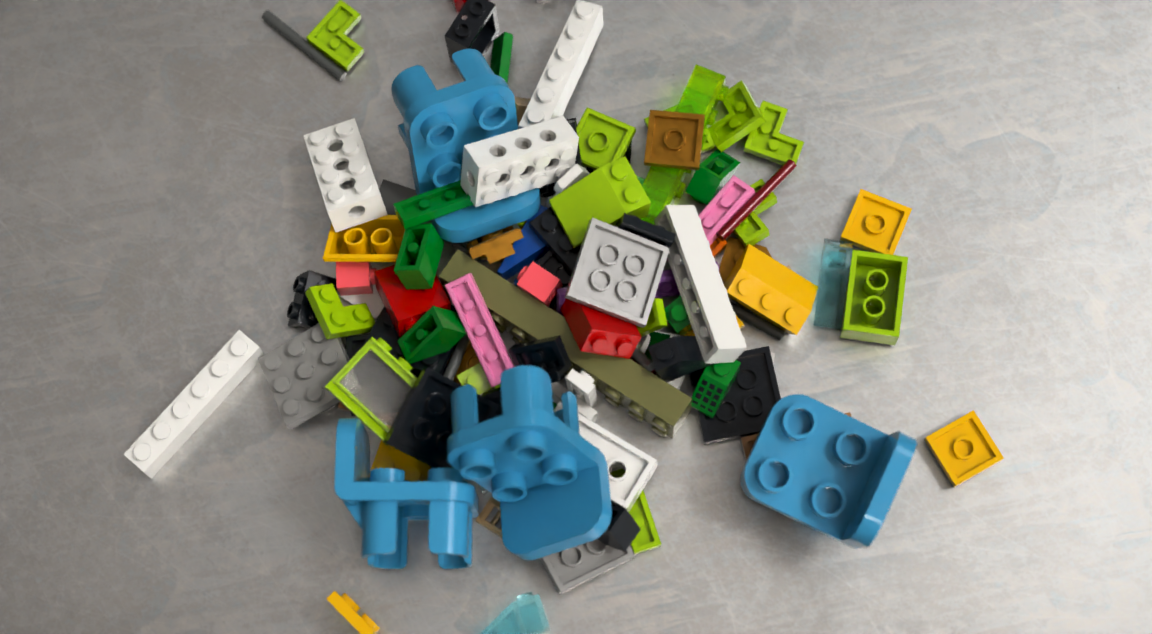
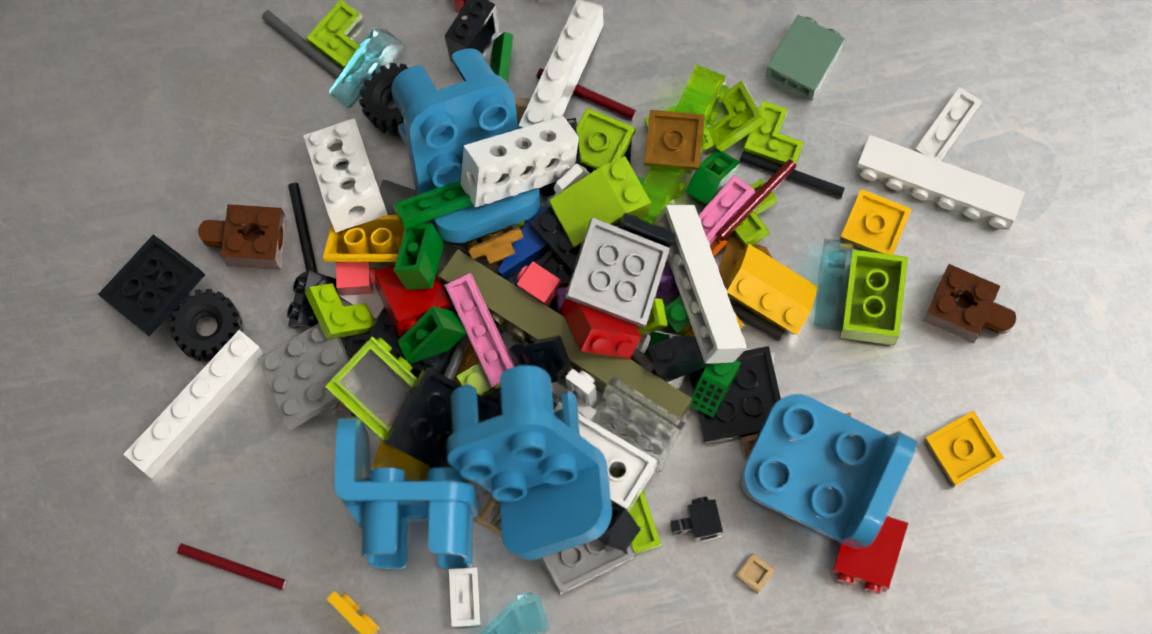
(151, 285): none -> black plate
(194, 309): none -> black tyre
(231, 566): none -> dark red bar
(244, 244): none -> reddish brown brick
(302, 227): none -> black bar
(376, 50): none -> clear light blue slope
(377, 97): none -> black tyre
(464, 597): none -> white plate
(600, 100): none -> dark red bar
(639, 421): none -> clear plate
(702, 520): none -> black brick
(755, 573): none -> tan tile
(795, 175): none -> black bar
(805, 56): none -> sand green brick
(873, 564): none -> red brick
(939, 182): none -> white brick
(949, 124): none -> white plate
(966, 305): none -> reddish brown brick

